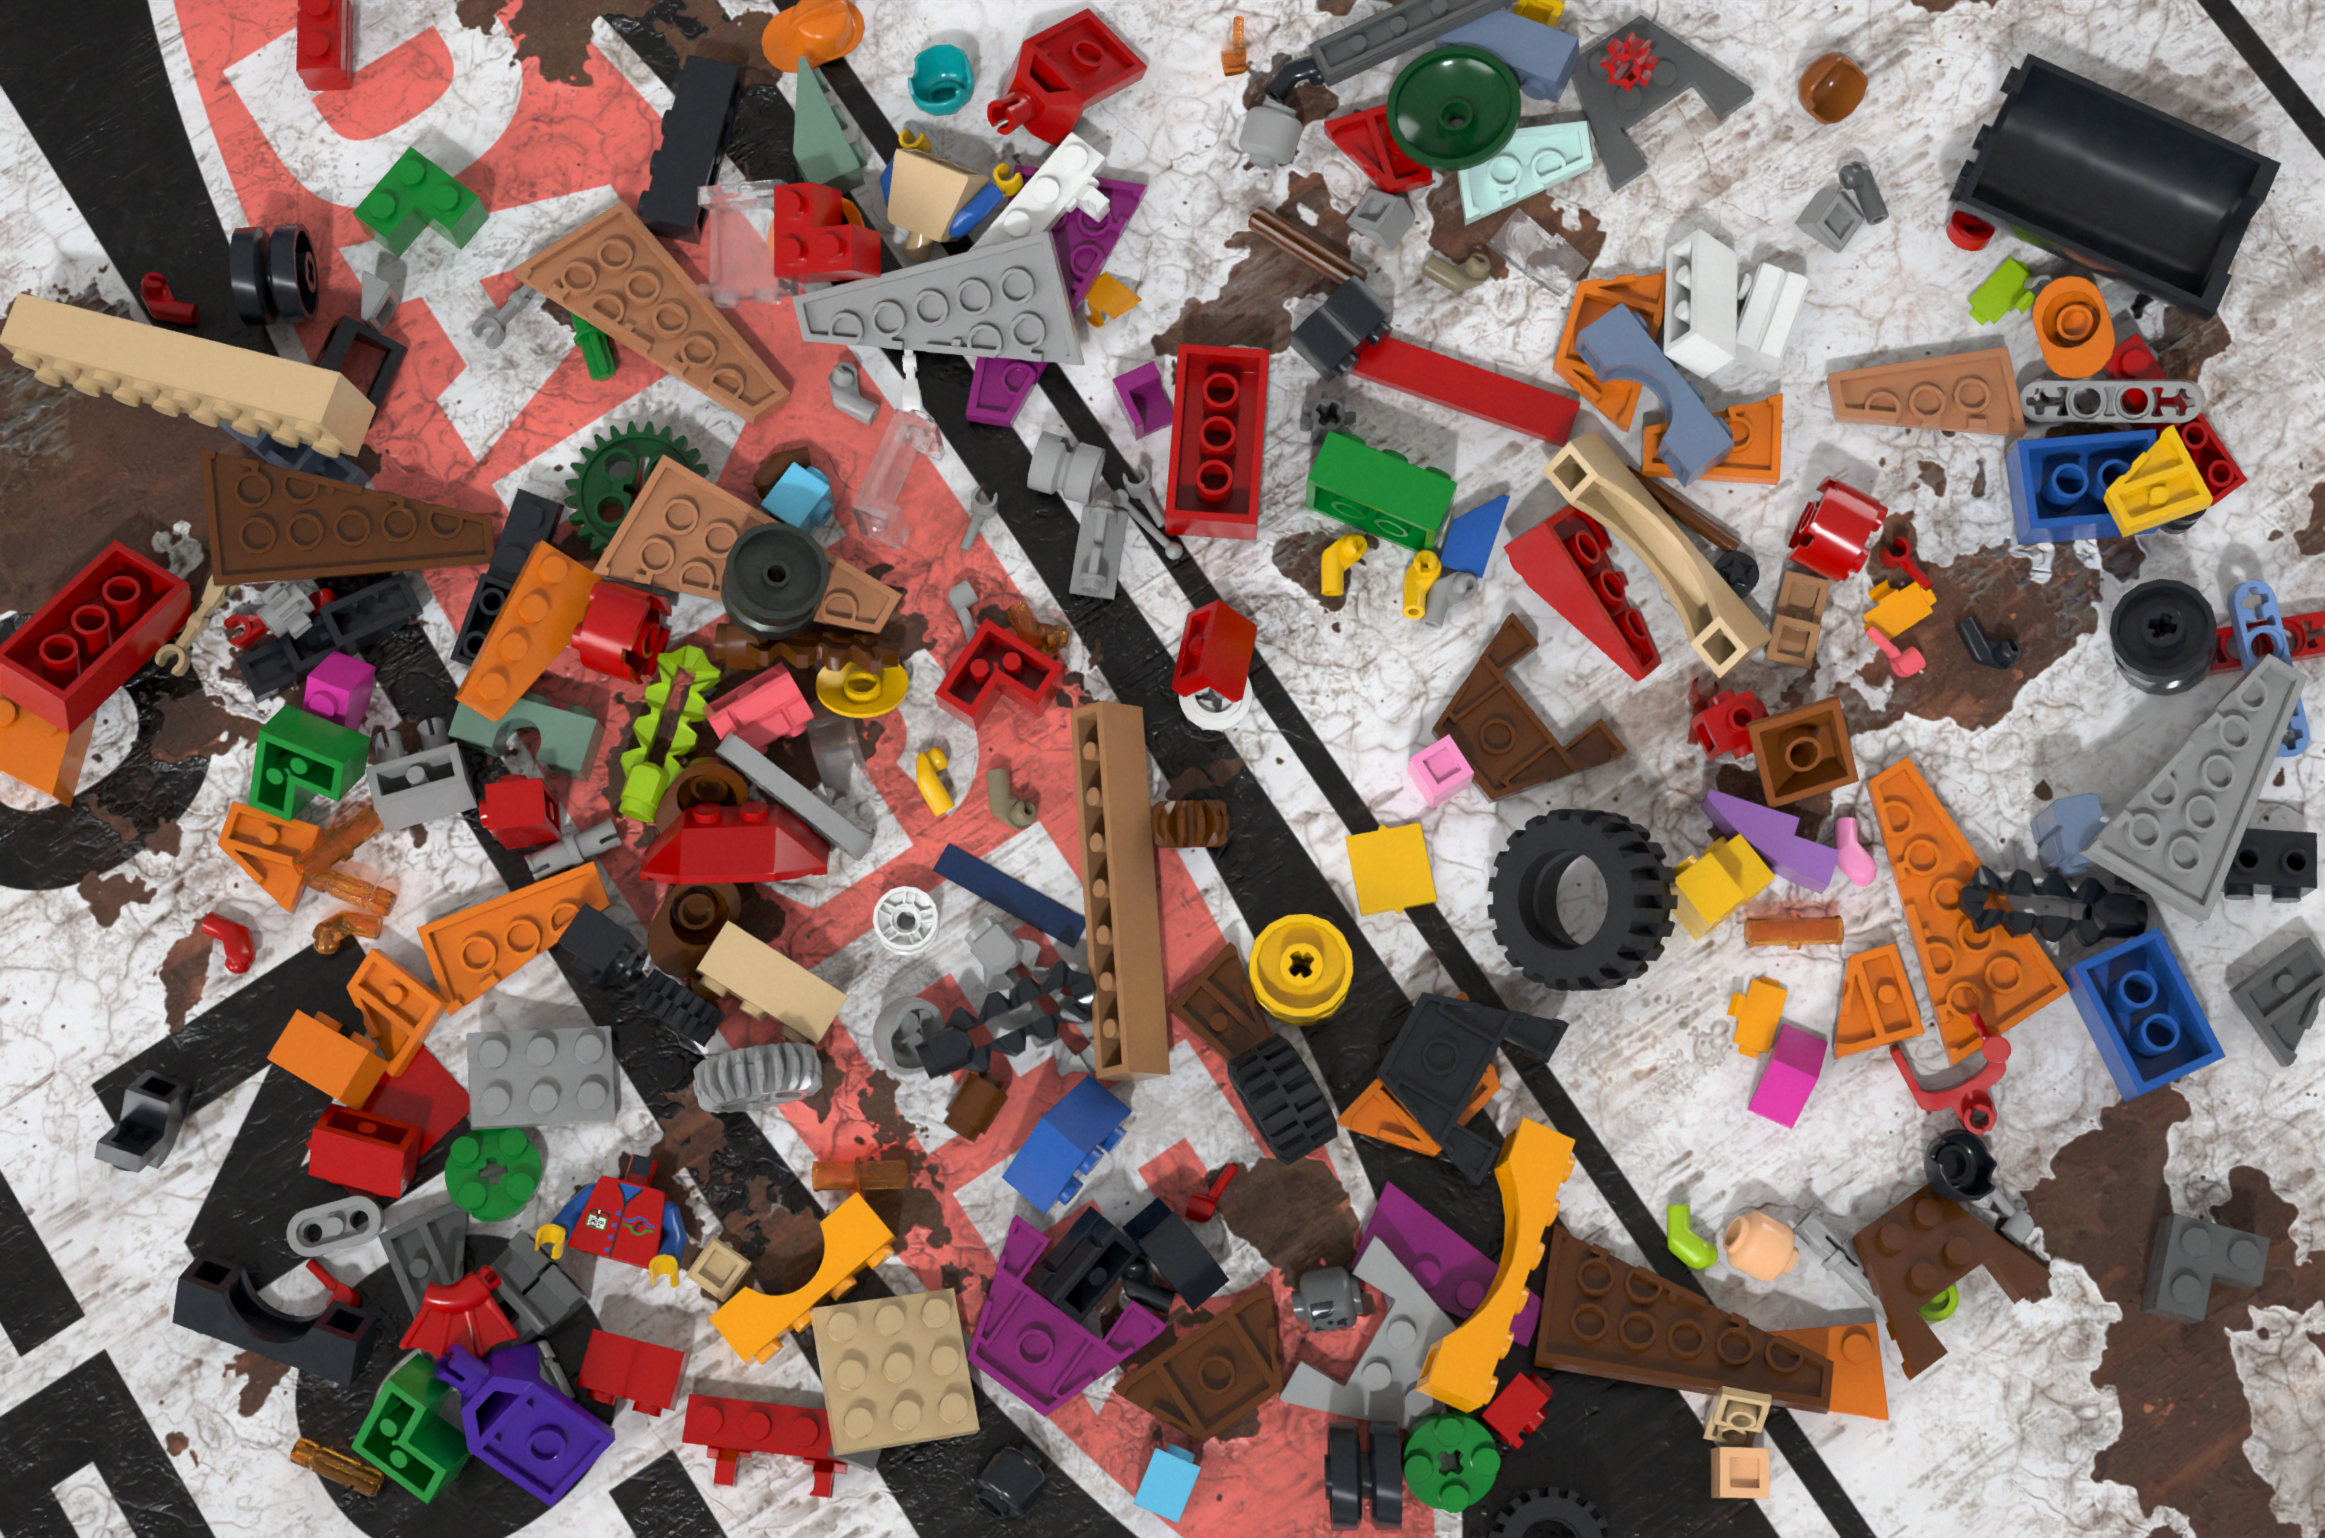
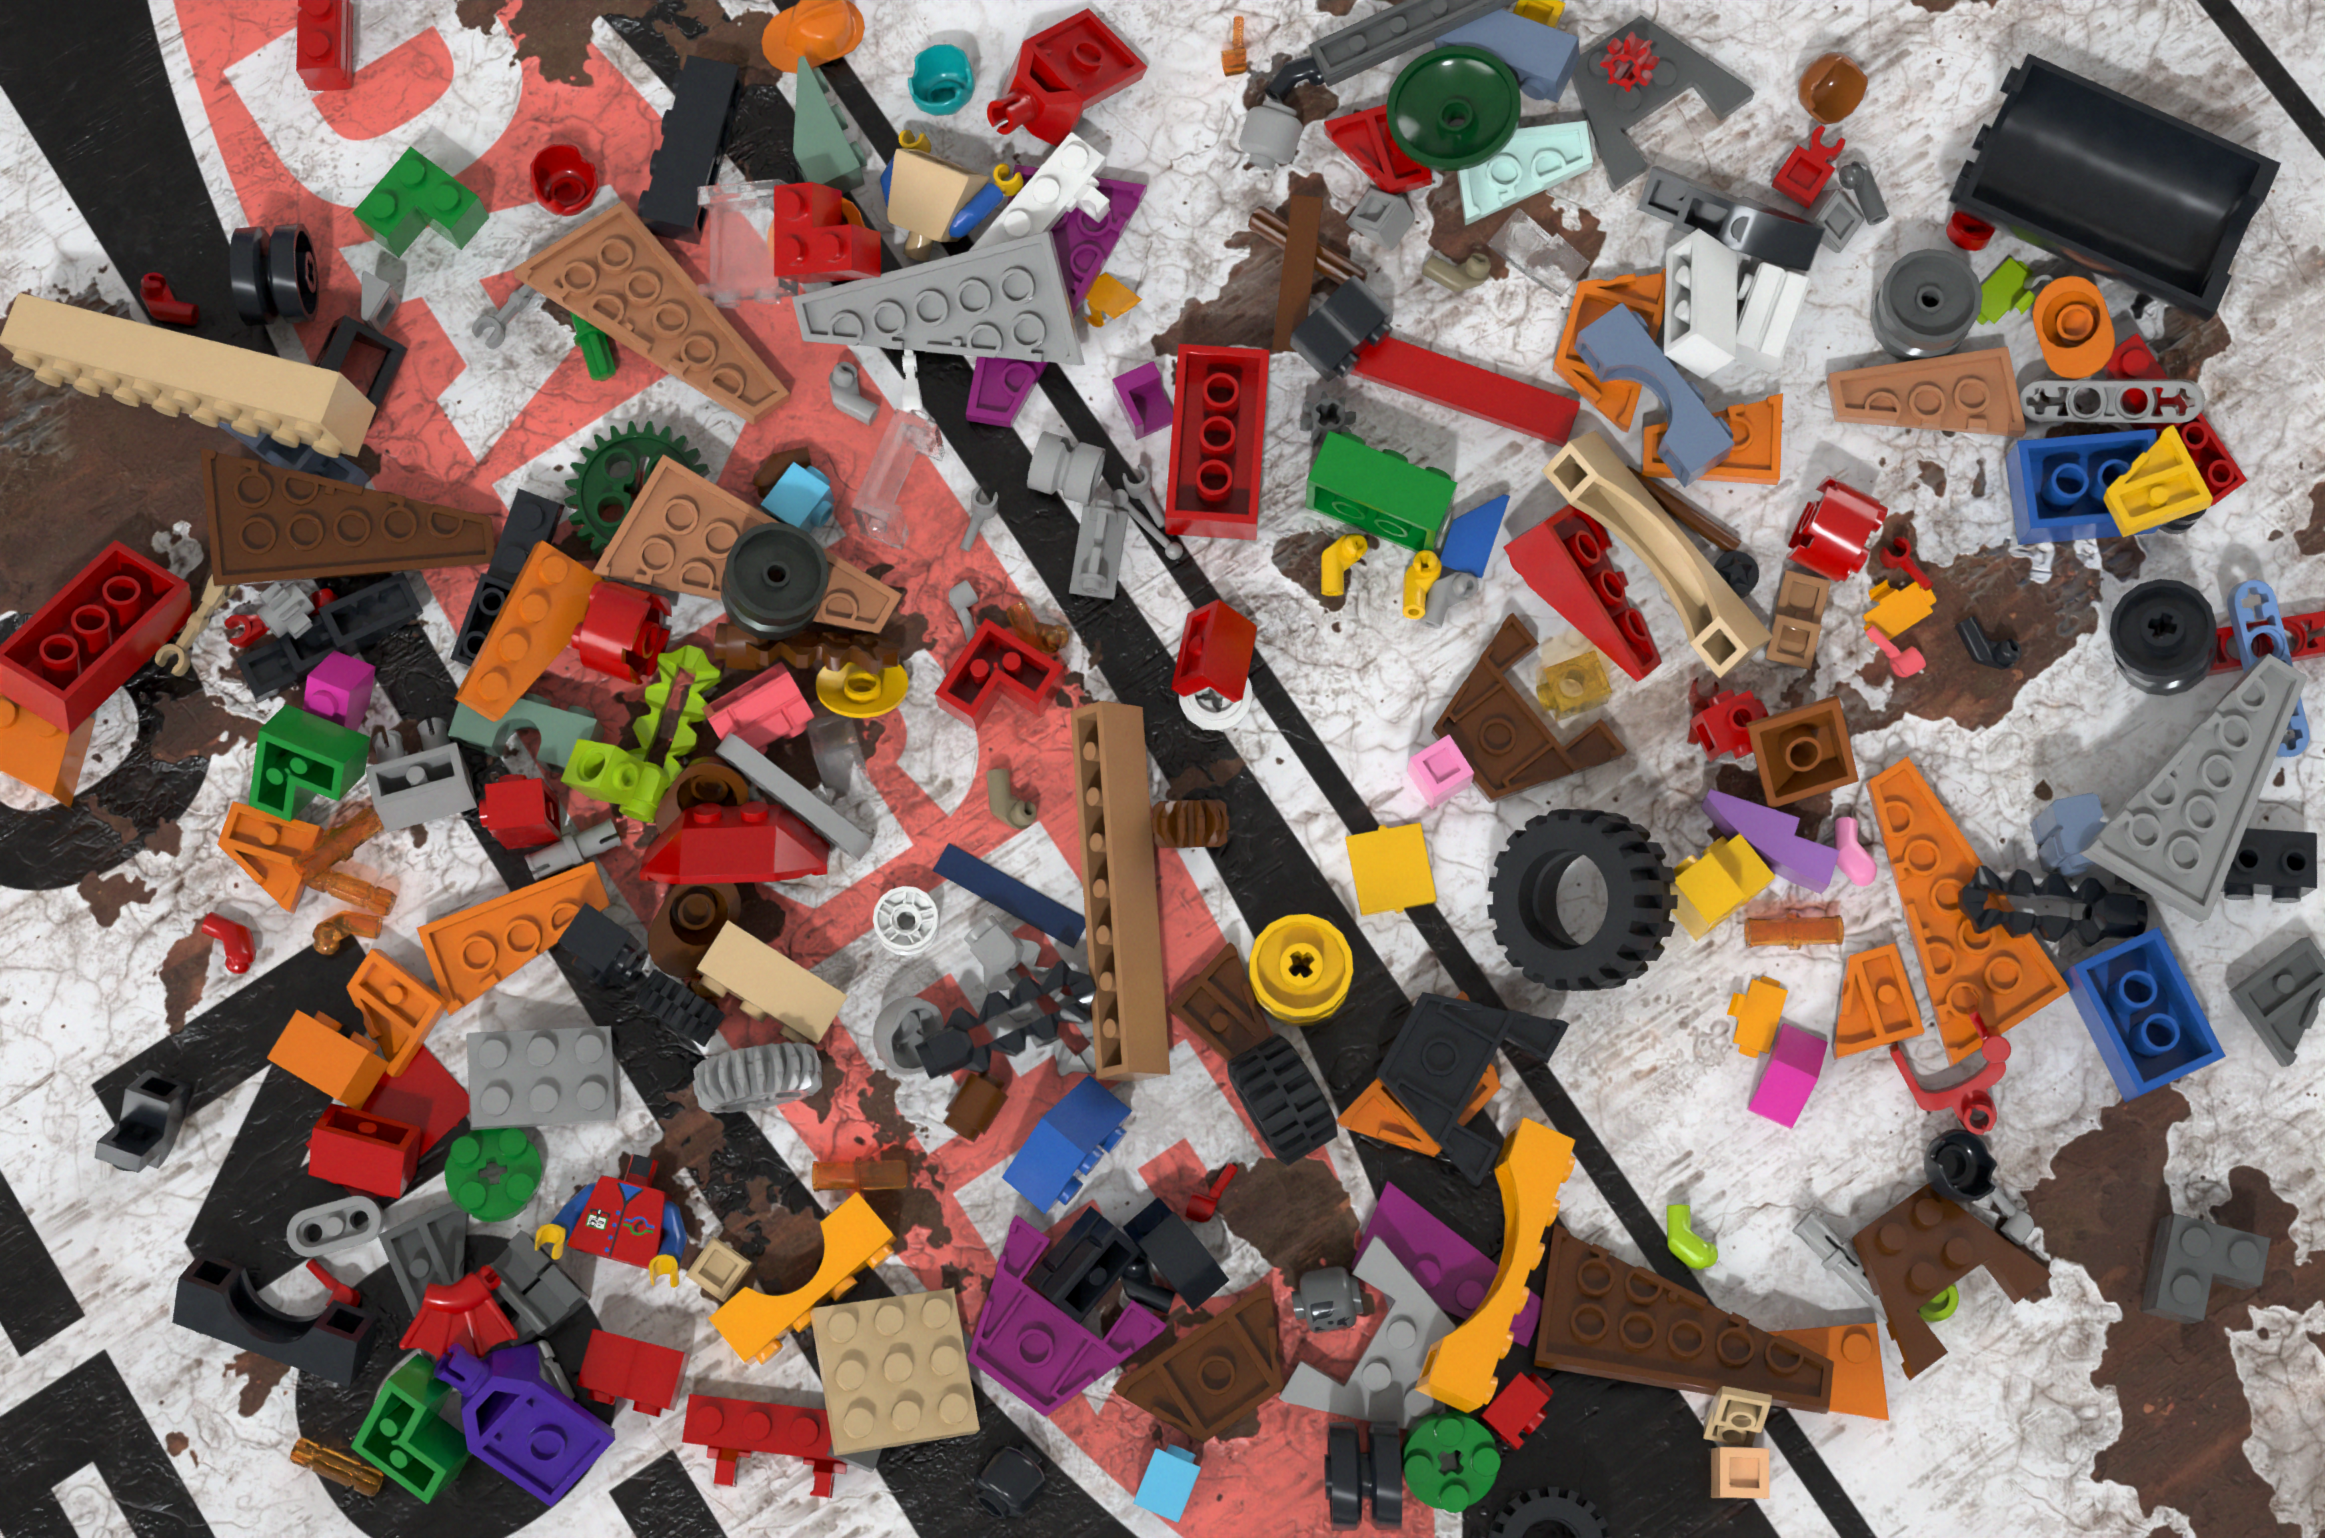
(563, 180): none -> red hair
(603, 772): none -> lime brick
(929, 783): yellow arm -> none
(1297, 268): none -> reddish brown sticker
(1587, 672): none -> clear yellow brick
(1733, 221): none -> black slope
(1760, 1246): light nougat head -> none
(1808, 171): none -> red plate
(1926, 305): none -> dark grey wheel

